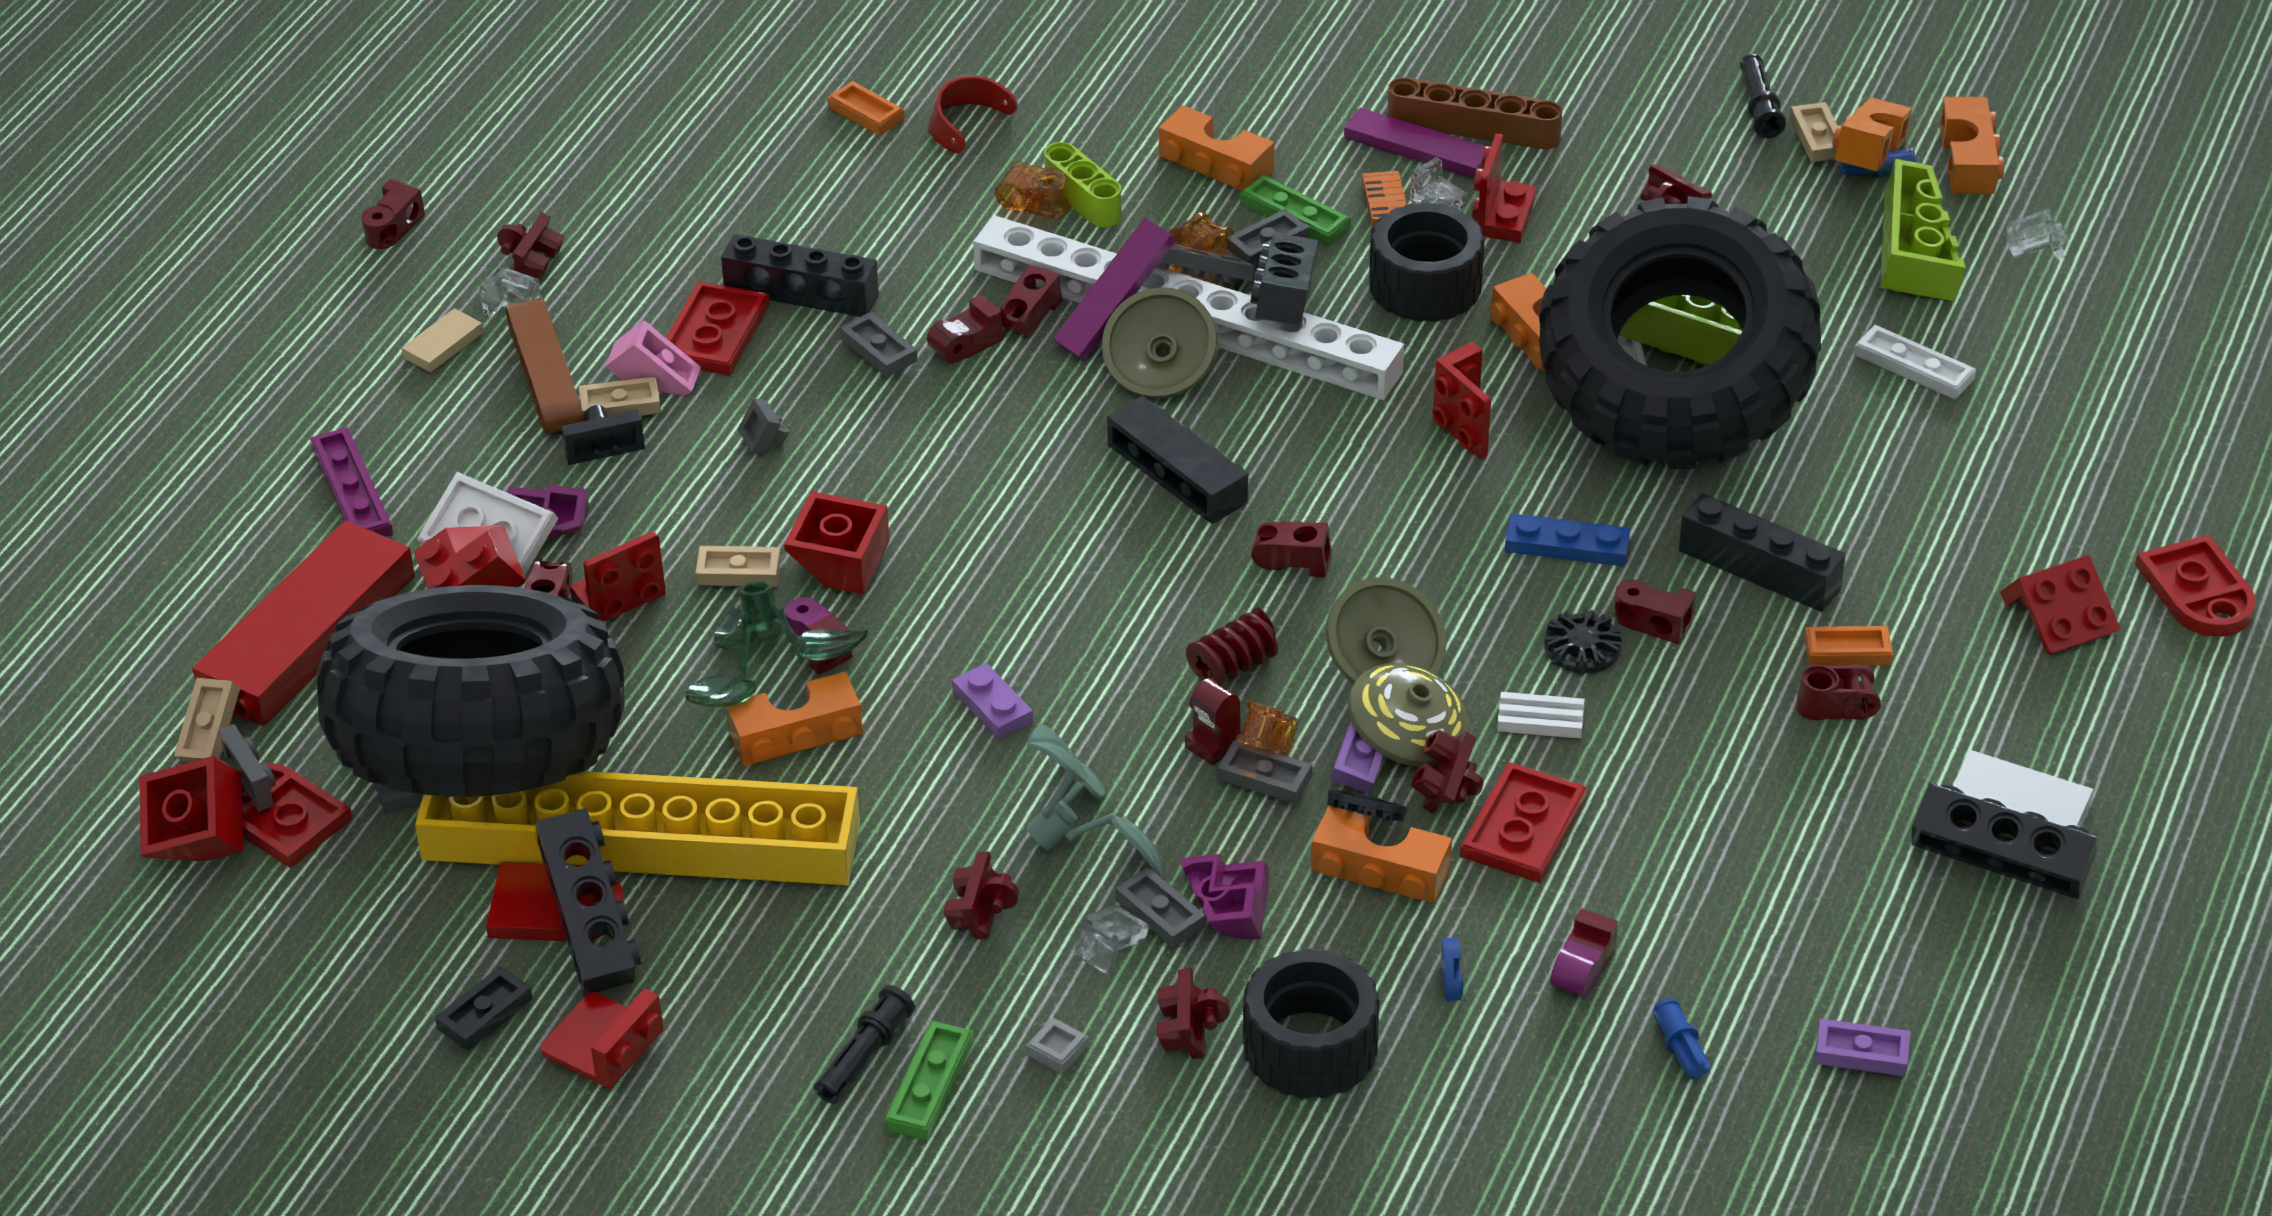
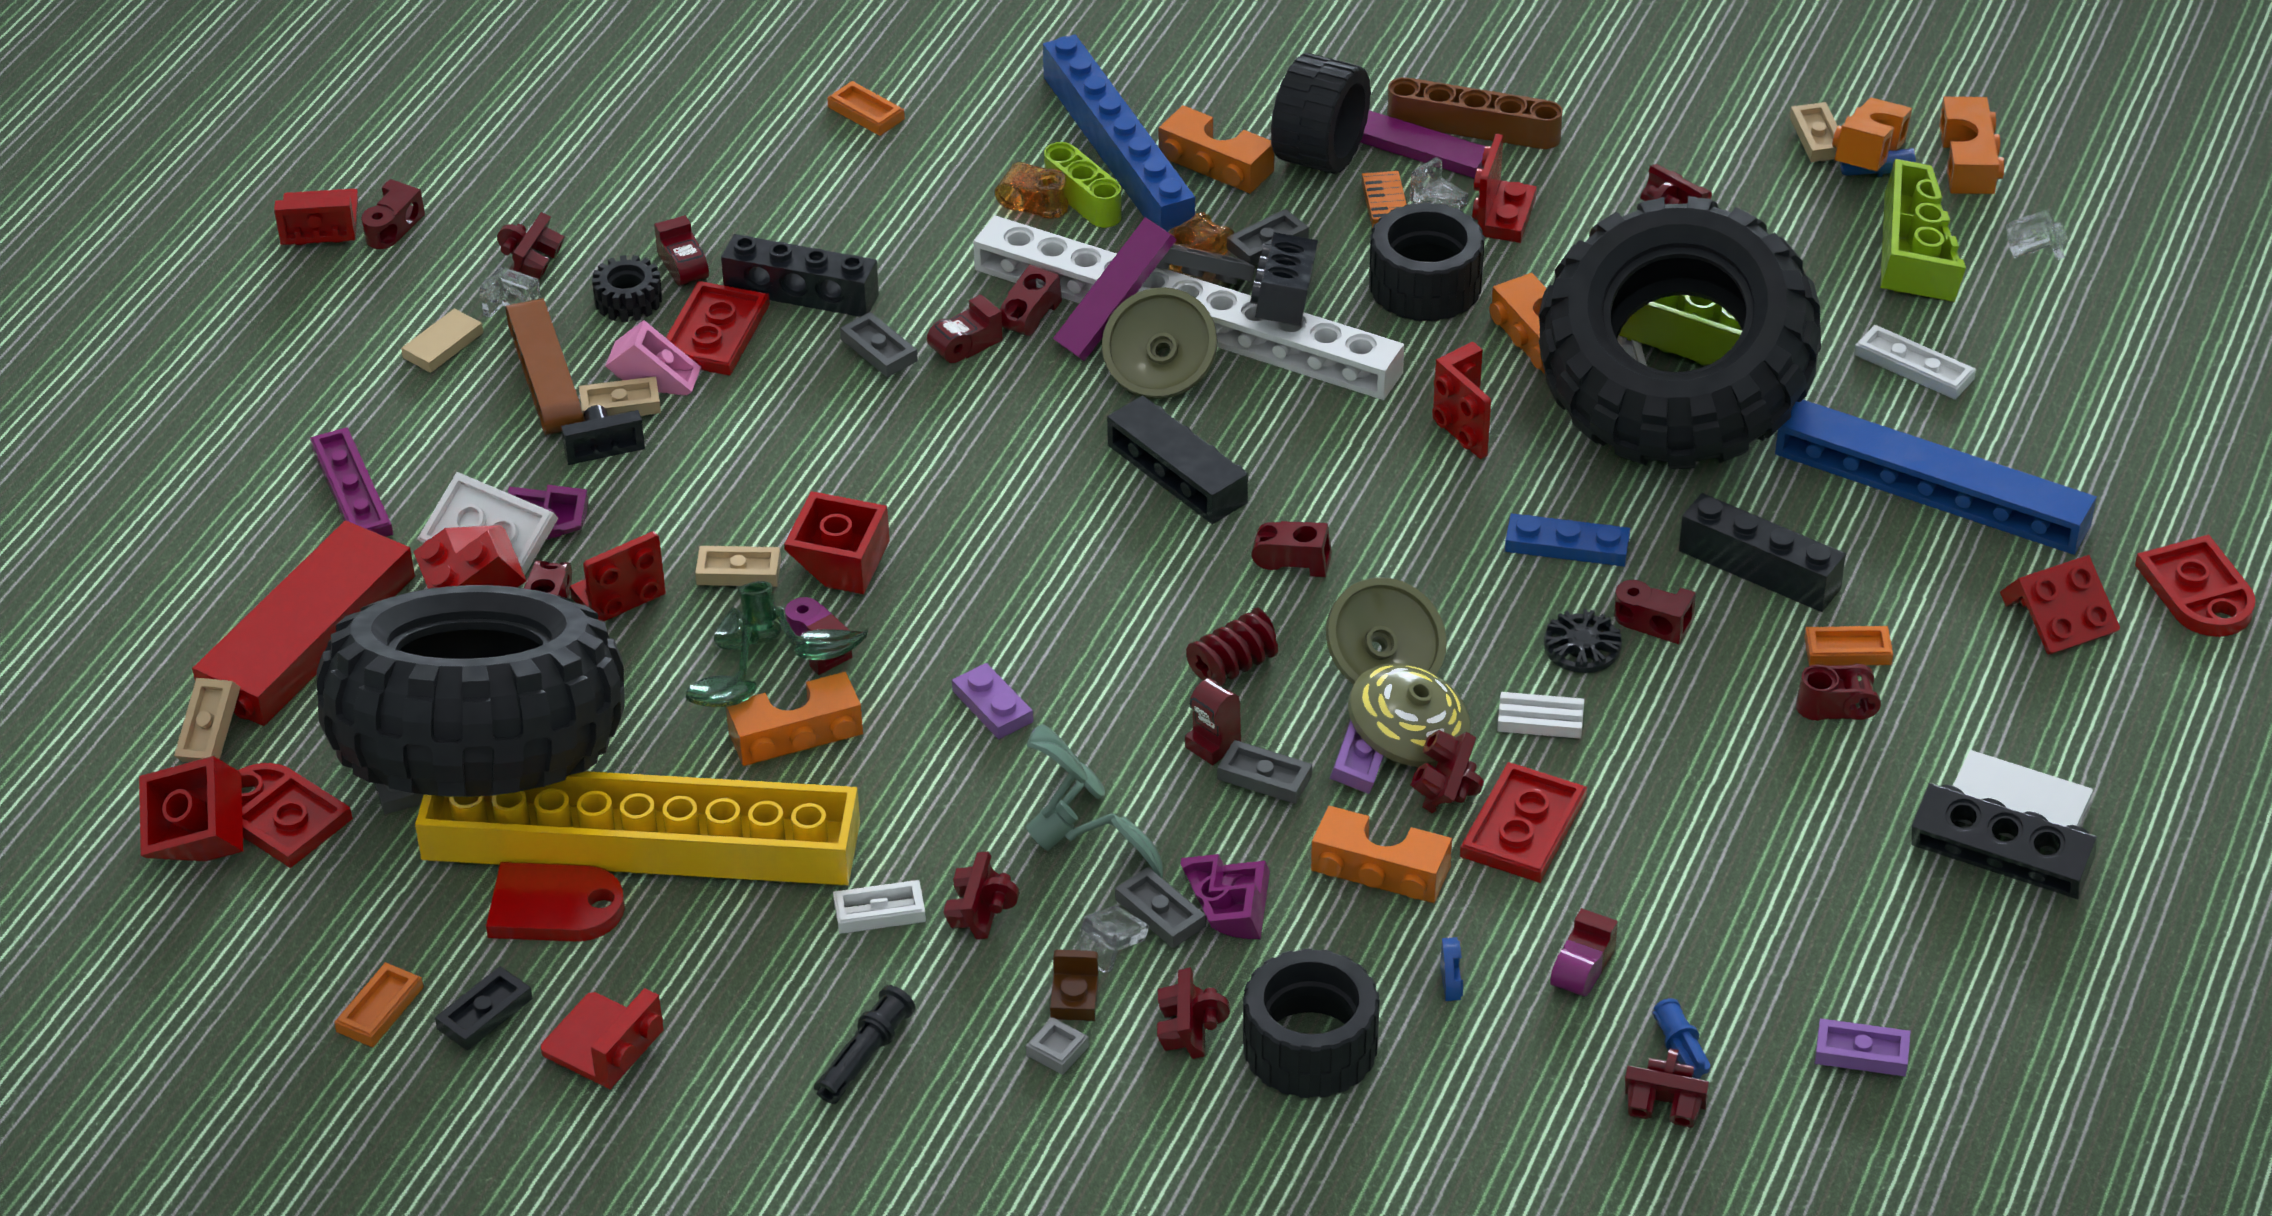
(243, 756): dark grey plate -> none
(317, 216): none -> red bracket
(378, 1004): none -> orange tile
(595, 966): black brick -> none
(643, 287): none -> black tyre
(680, 250): none -> dark red leg
(761, 427): dark grey tile -> none
(878, 911): none -> white tile
(929, 1080): bright green tile -> none
(966, 90): red piece -> none
(1074, 985): none -> reddish brown bracket
(1116, 133): none -> blue brick
(1268, 728): clear orange piece -> none
(1272, 197): bright green tile -> none
(1320, 113): none -> black tyre
(1366, 804): black wheel -> none
(1668, 1083): none -> dark red hips
(1763, 103): black pin -> none
(1936, 476): none -> blue brick

